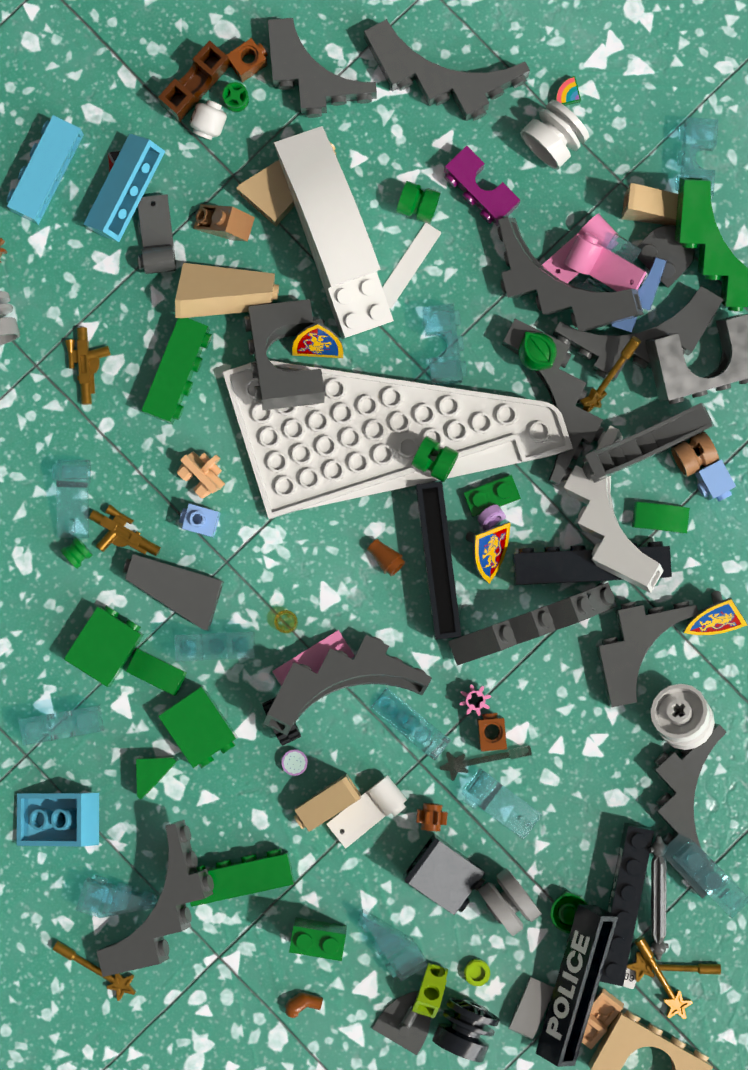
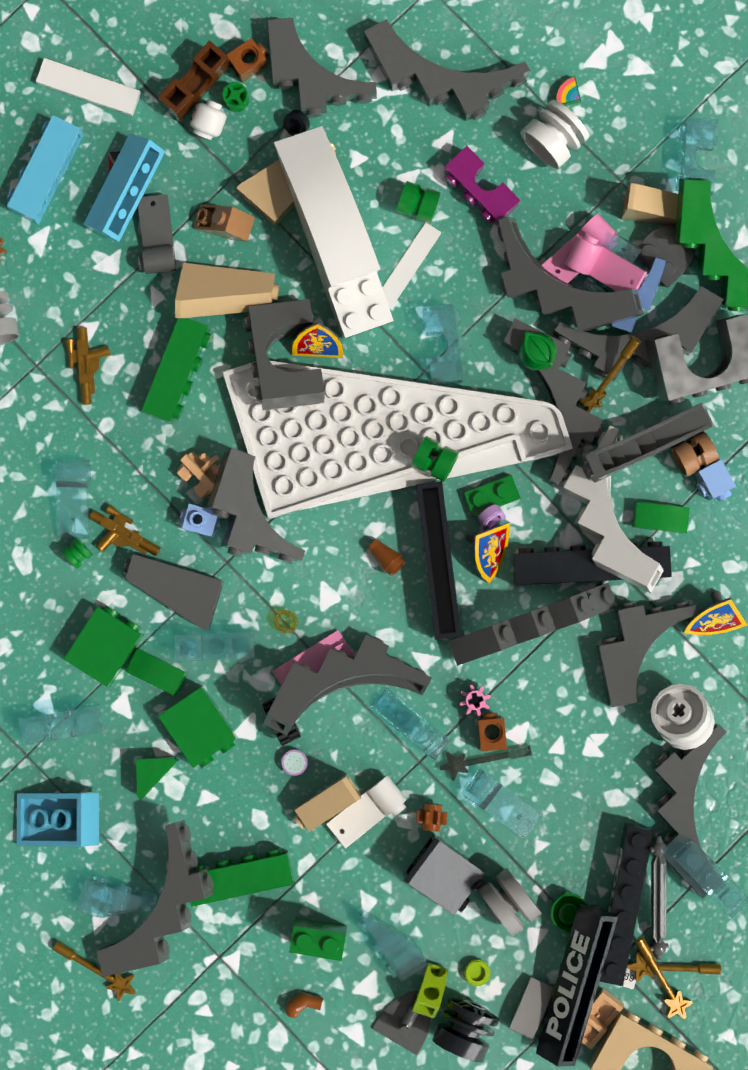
(88, 87): none -> white tile
(247, 527): none -> dark grey arch
(296, 122): none -> black tile

